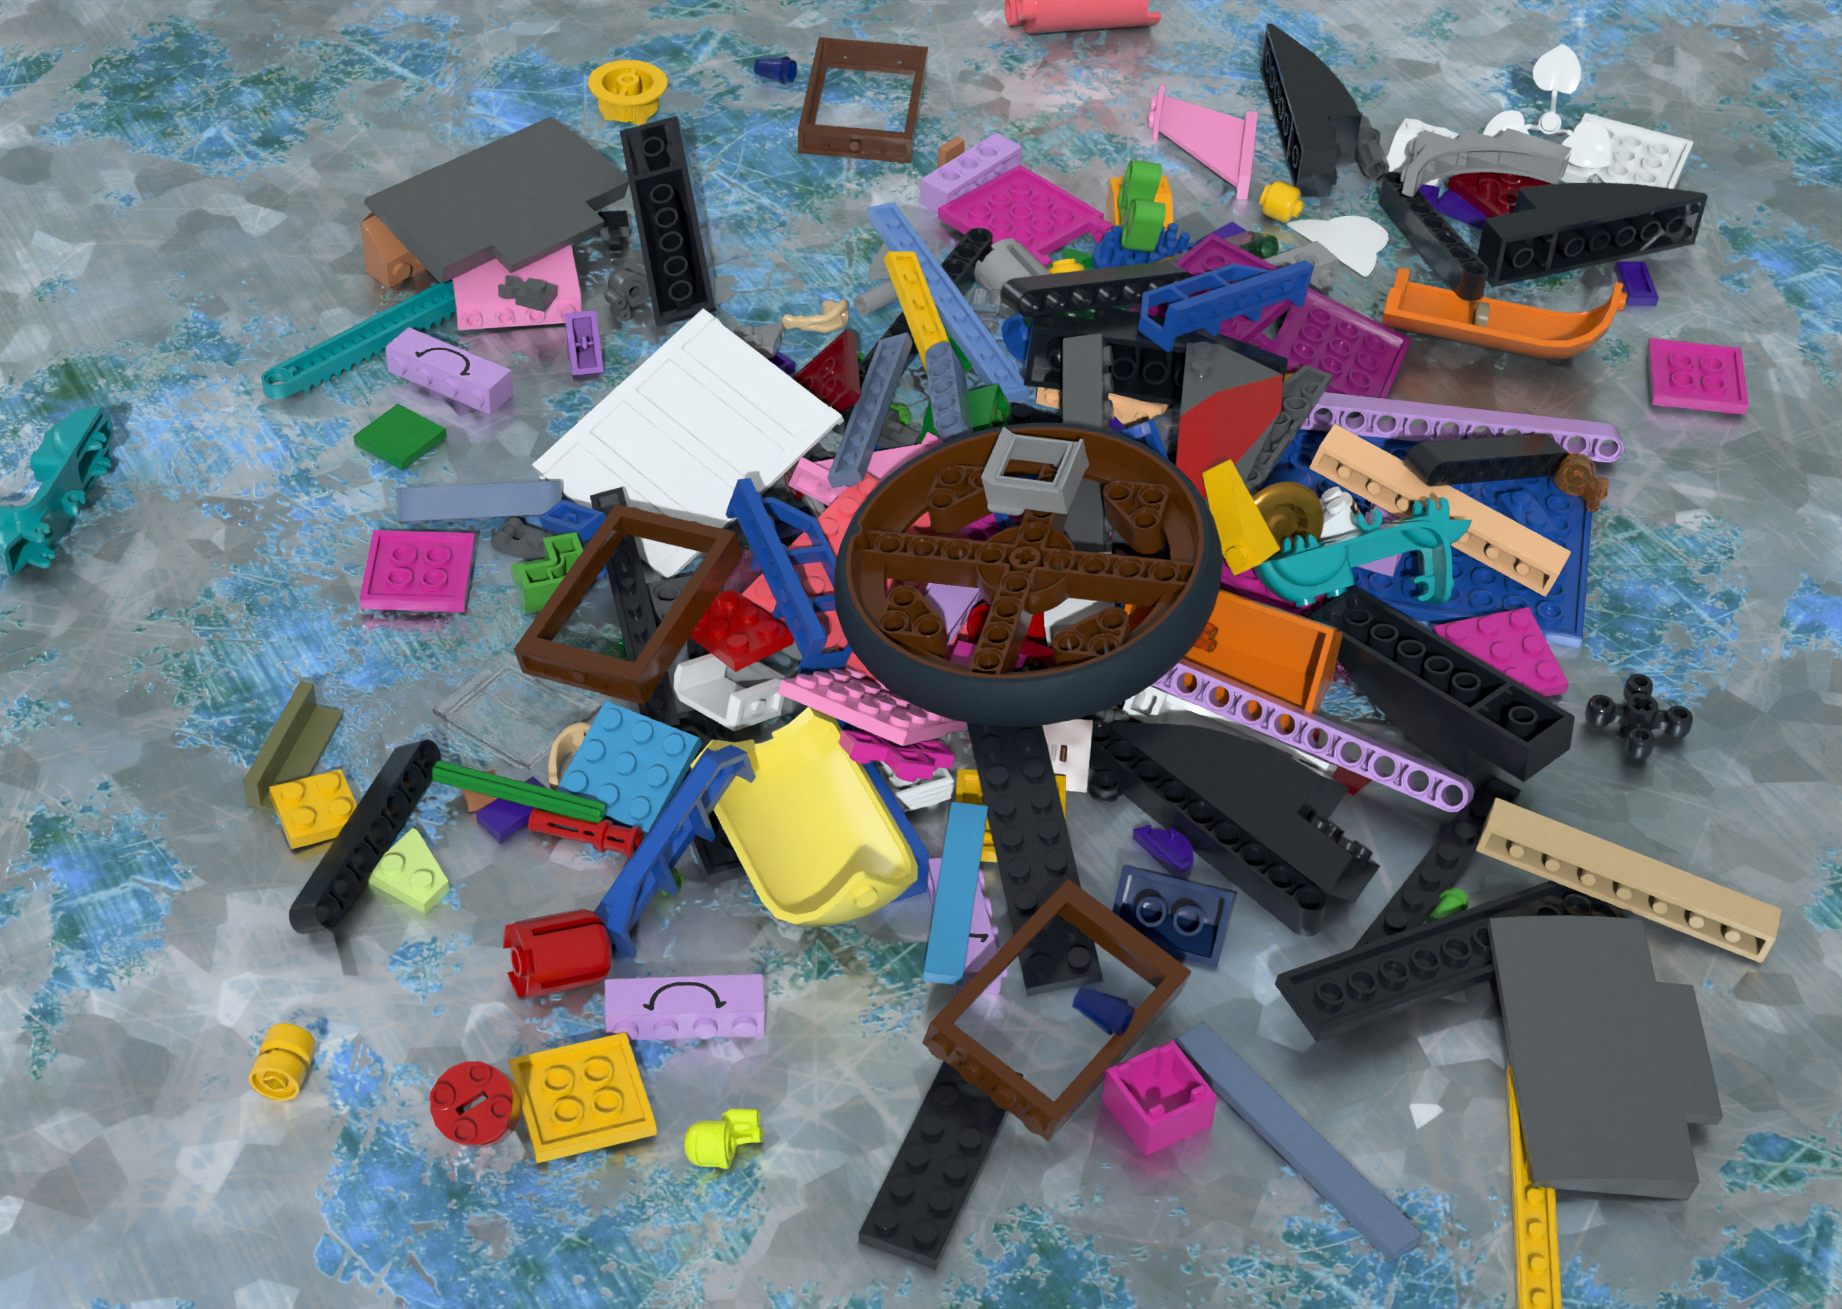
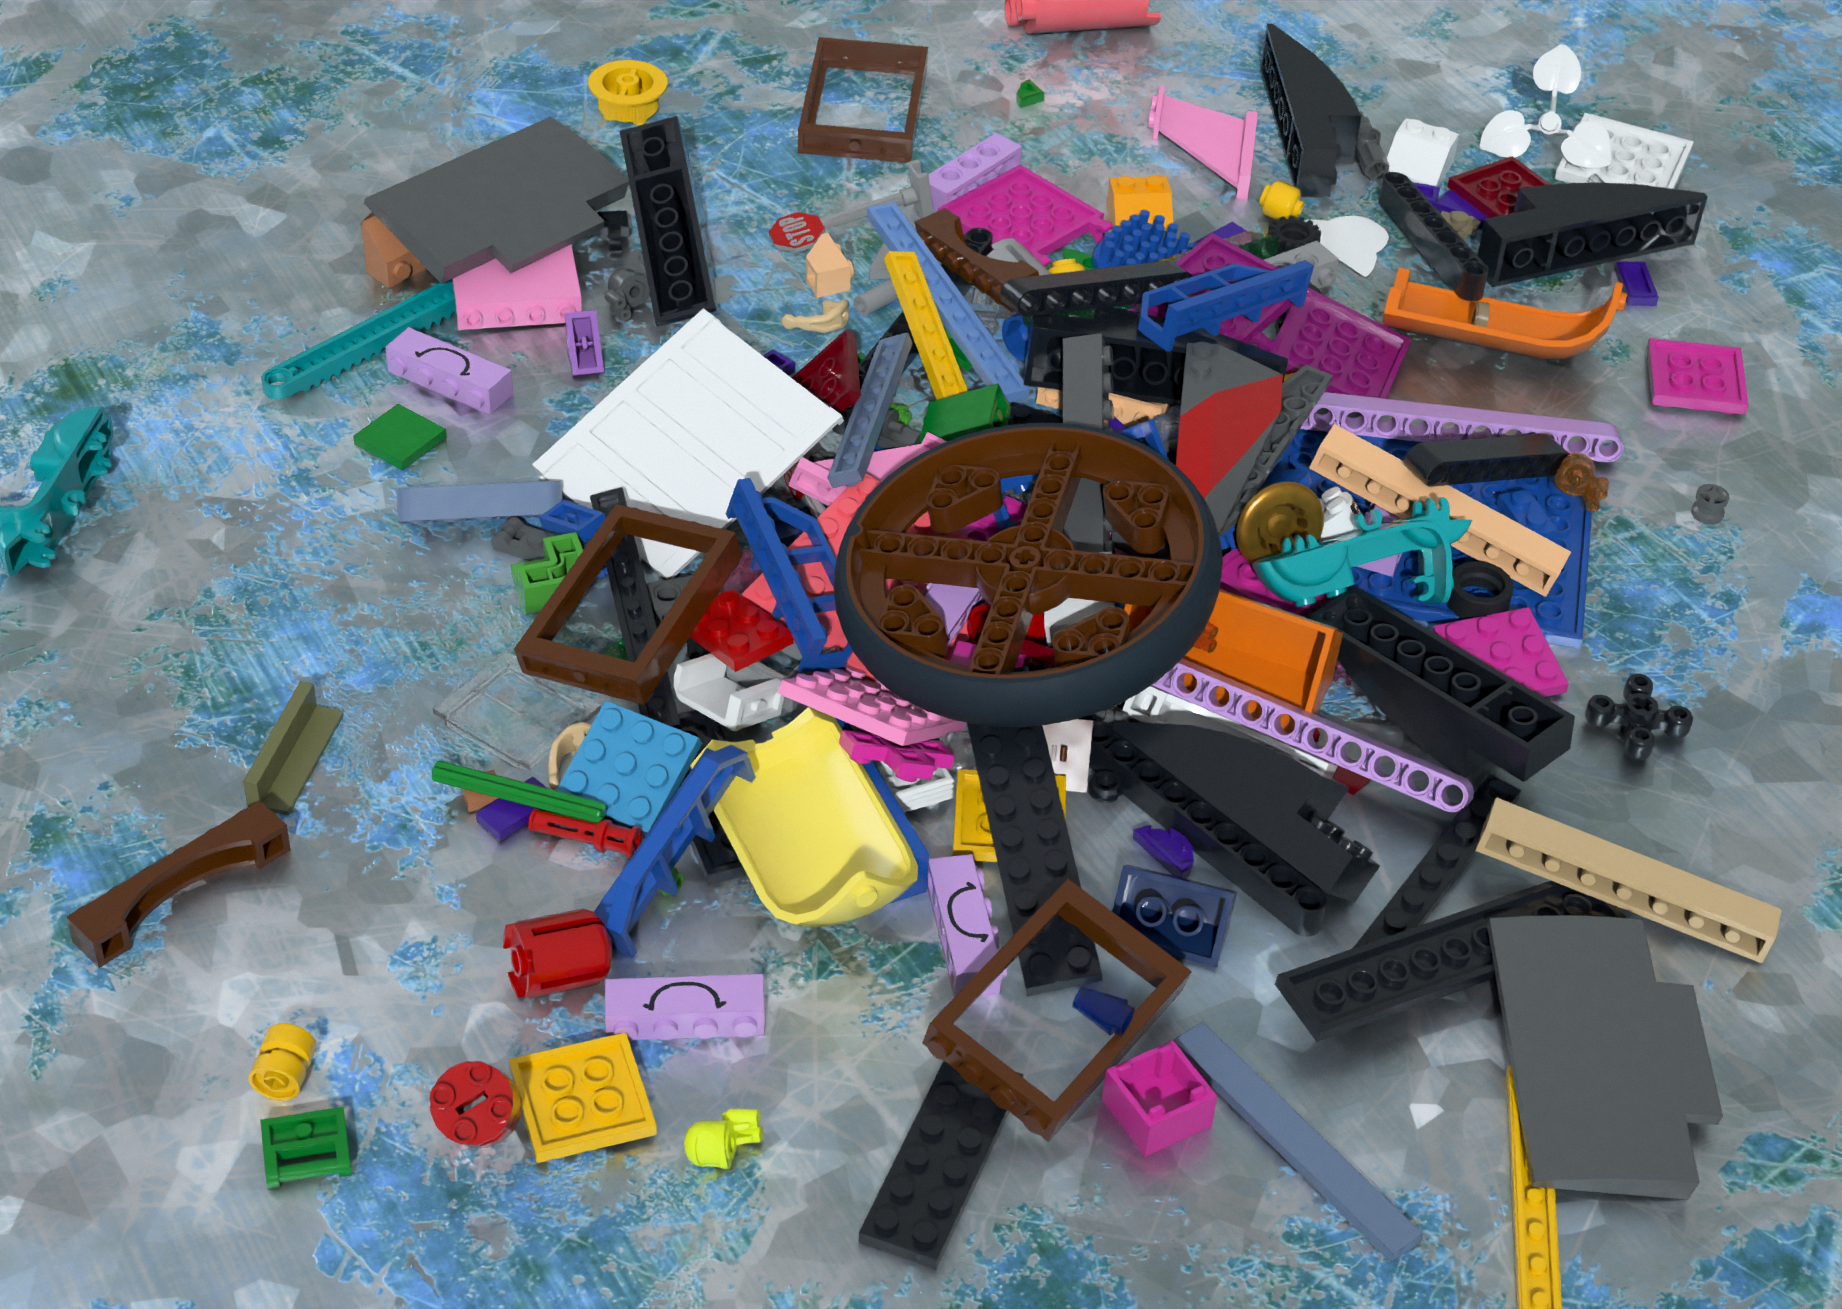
(107, 923): none -> reddish brown arch
(305, 1136): none -> green plate
(313, 807): yellow plate -> none
(364, 838): black beam -> none
(411, 873): yellowish green wing -> none
(418, 571): dark pink plate -> none
(530, 294): dark grey plate -> none
(762, 338): light grey wing -> none
(776, 68): clear blue cone -> none
(802, 230): none -> light grey piece
(827, 268): none -> light nougat slope
(945, 240): none -> reddish brown arch
(948, 392): sand blue beam -> none
(950, 151): nougat tile -> none
(955, 894): dark azure tile -> none
(1015, 495): light grey piece -> none
(1029, 94): none -> green tile
(1140, 215): bright green beam -> none
(1239, 523): yellow slope -> none
(1293, 233): none -> black tyre
(1450, 902): bright green pin -> none
(1462, 223): none -> dark tan piece
(1472, 152): light grey arch -> none
(1481, 575): none -> black tyre
(1710, 504): none -> dark grey wheel

